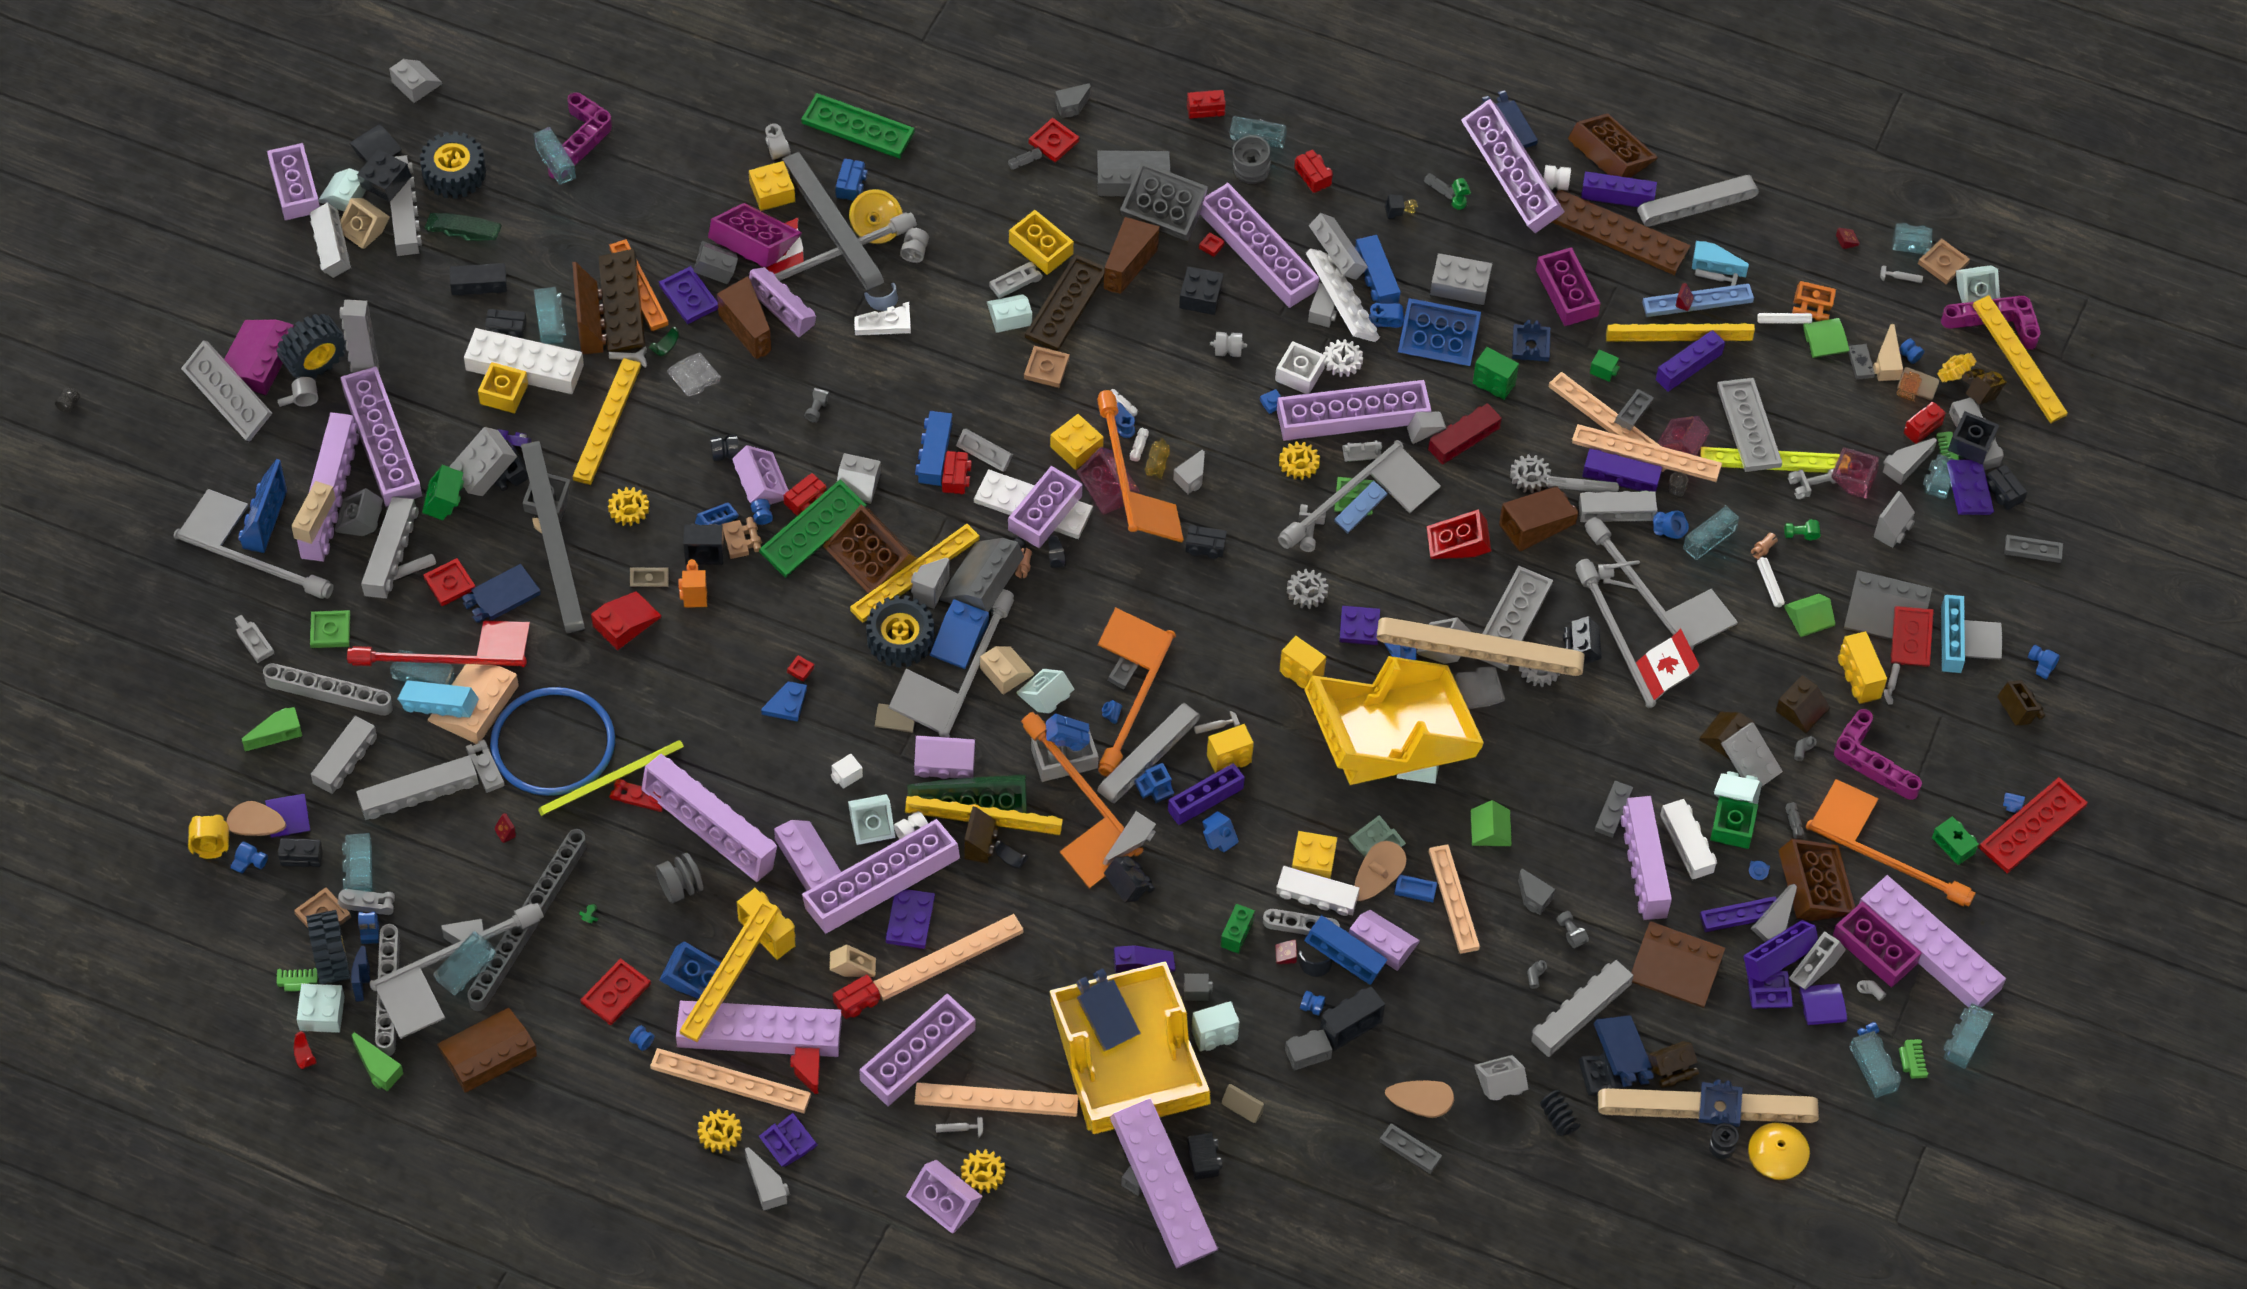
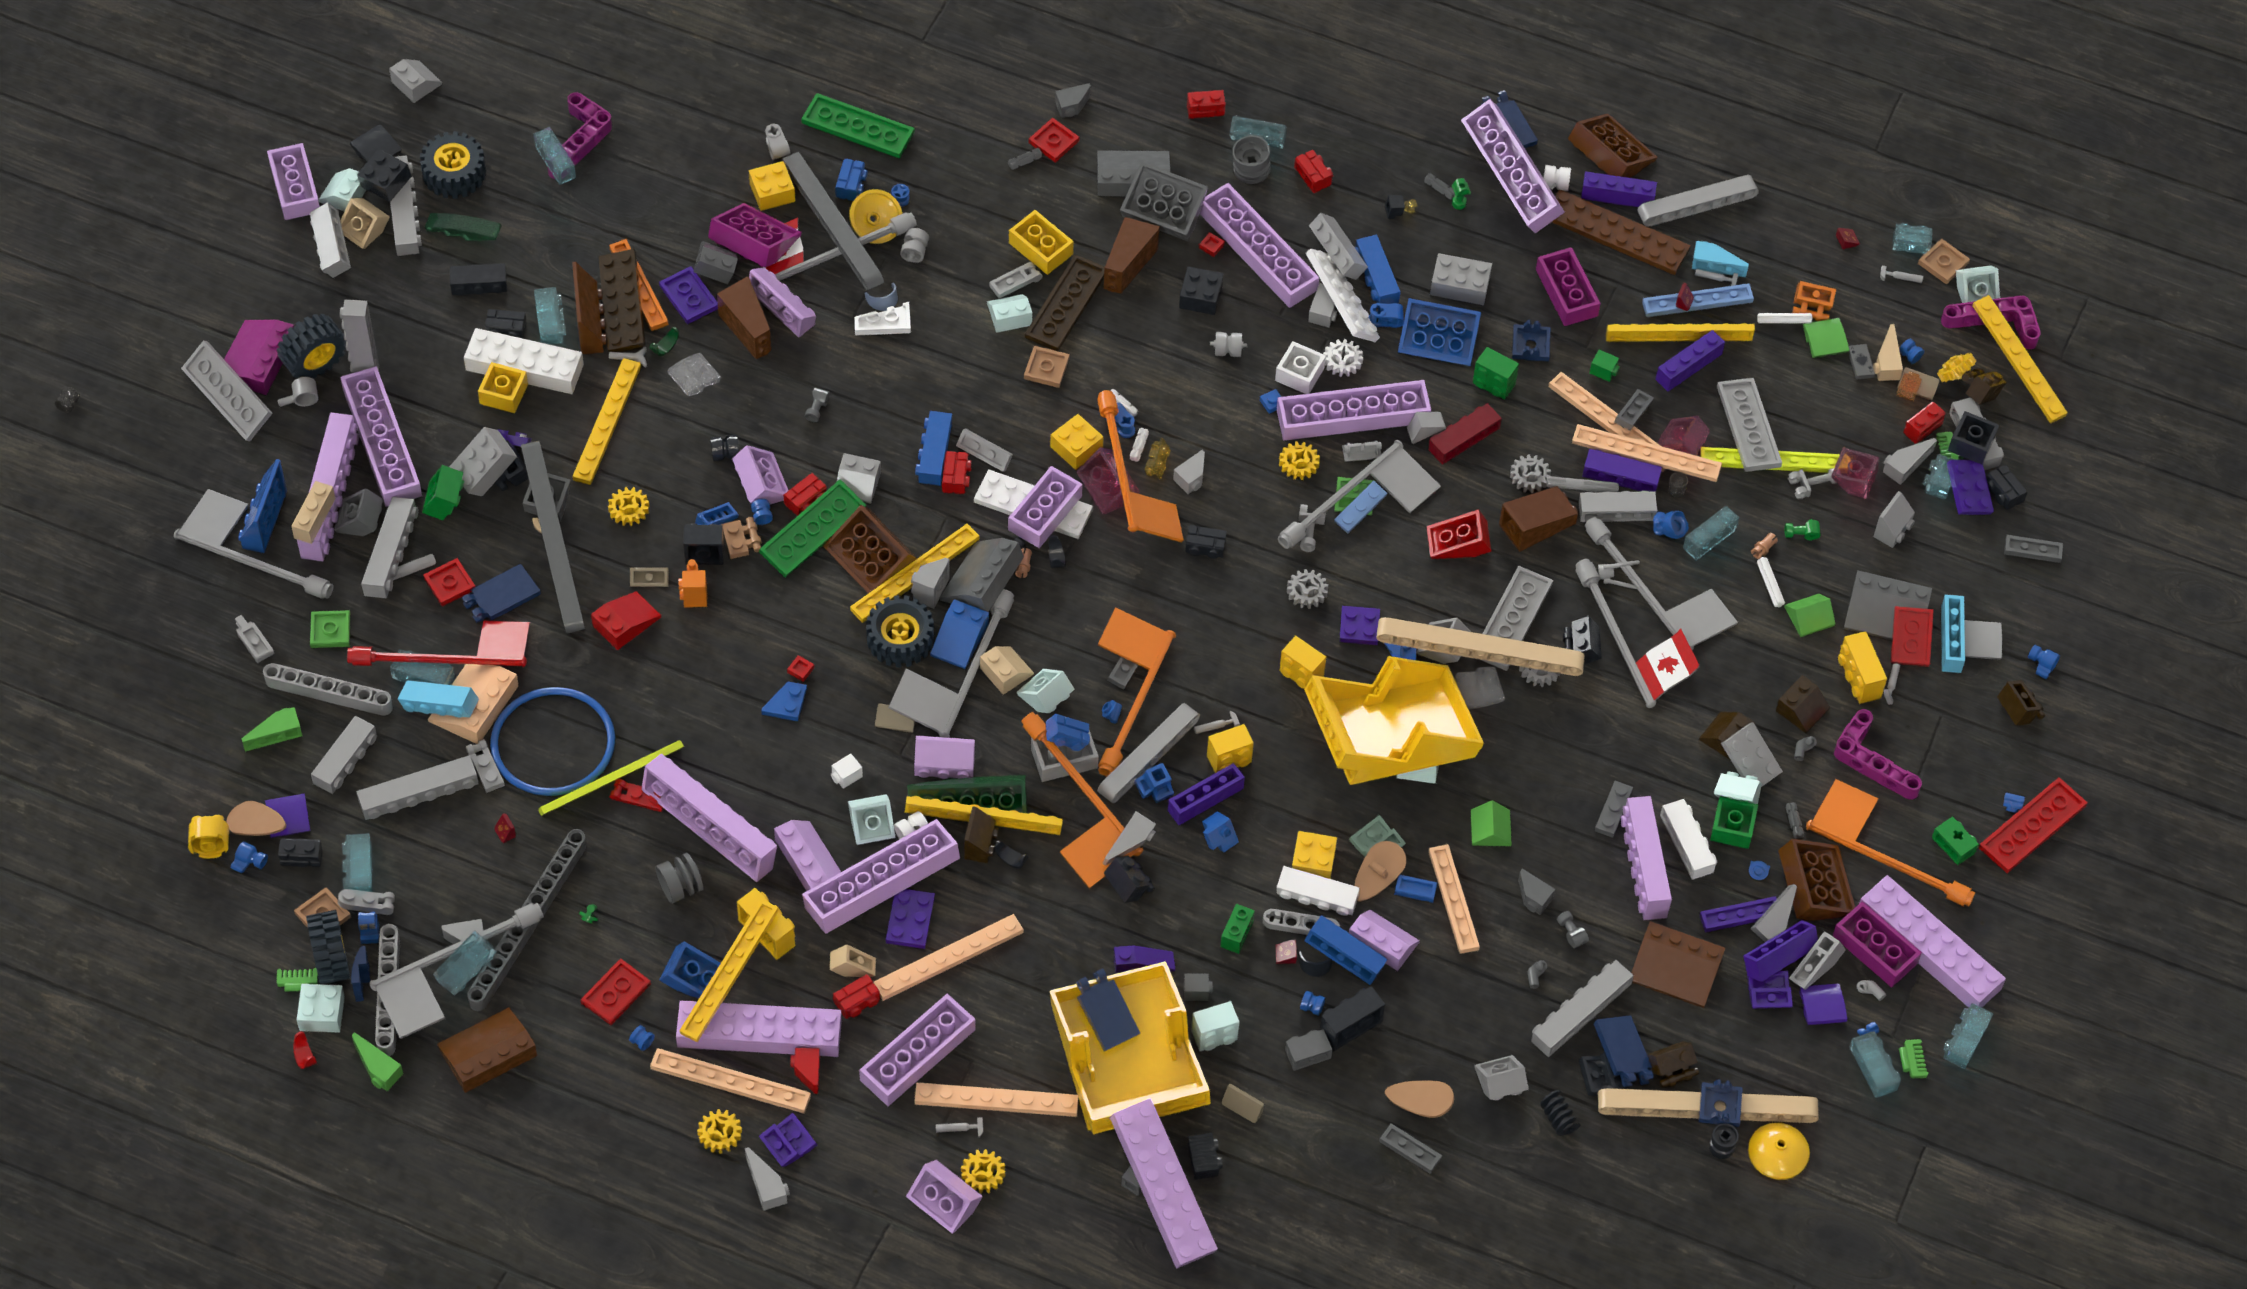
(902, 191): none -> blue wheel

